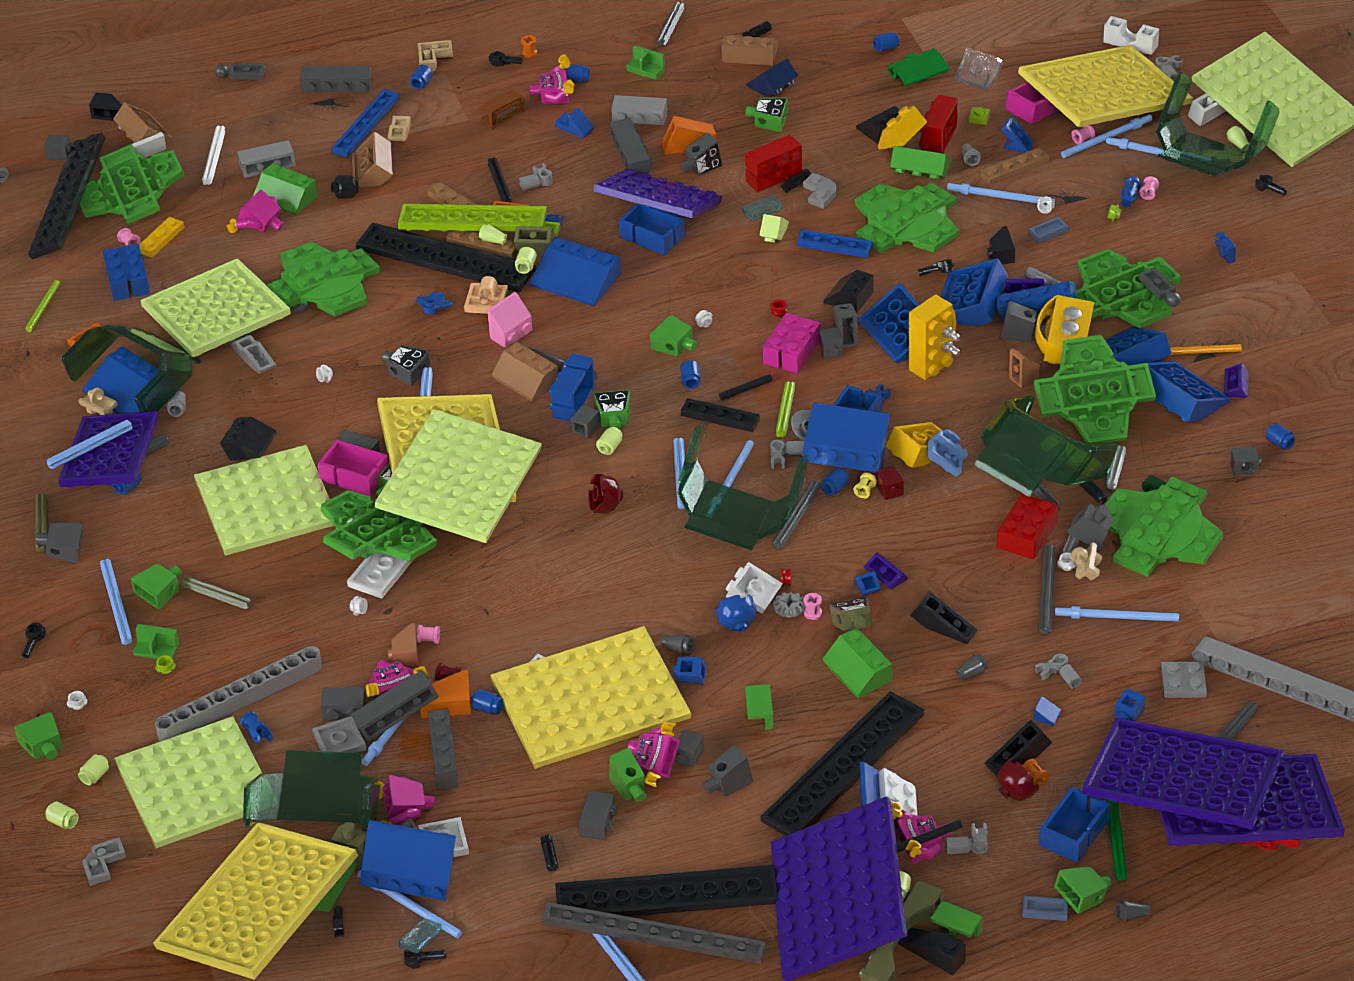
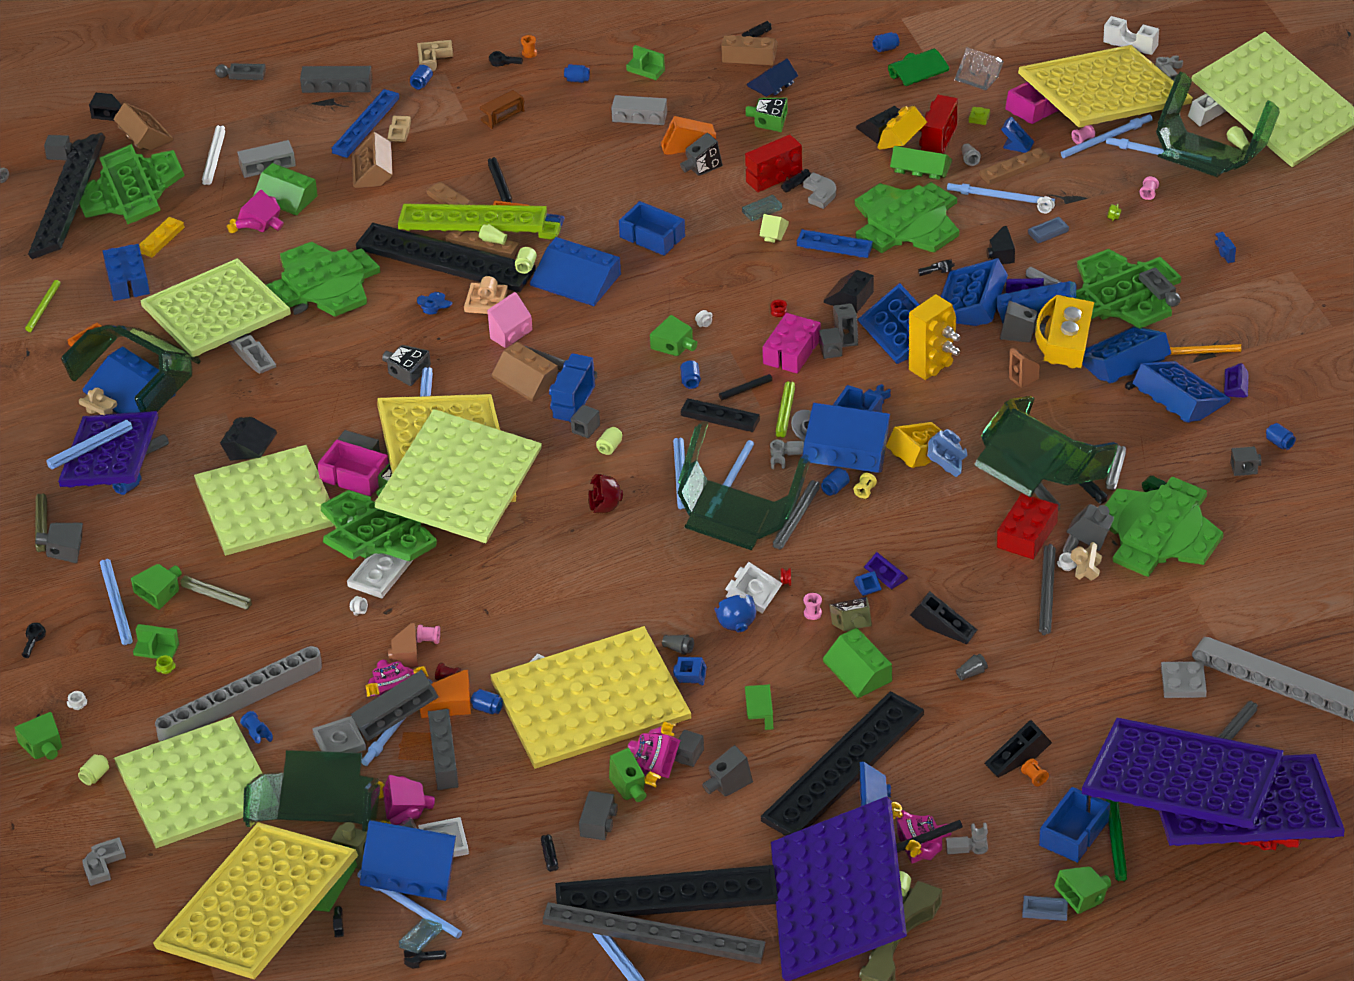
(61, 815): yellowish green brick -> none
(126, 236): bright pink bush -> none
(150, 145): white tile -> none
(177, 405): light grey cone -> none
(324, 373): white plate -> none
(341, 702): dark grey brick -> none
(344, 186): black head -> none
(534, 237): olive brick -> none
(540, 176): light grey bar -> none
(554, 86): dark pink torso -> none
(575, 123): blue slope -> none
(613, 407): torso -> none
(630, 146): dark grey brick -> none
(658, 193): dark purple plate -> none
(670, 23): axle -> none
(796, 608): light grey gear -> none
(890, 483): dark red brick -> none
(897, 790): white plate -> none
(936, 948): black slope -> none
(957, 920): bright green panel -> none
(1015, 781): dark red cylinder -> none
(1046, 712): slope -> none
(1060, 665): light grey bar -> none
(1075, 613): light blue bar -> none
(1094, 390): bright green plate -> none
(1128, 710): blue brick -> none
(1131, 910): dark grey cone -> none
(1132, 190): blue piece -> none
(1265, 182): black bar -> none

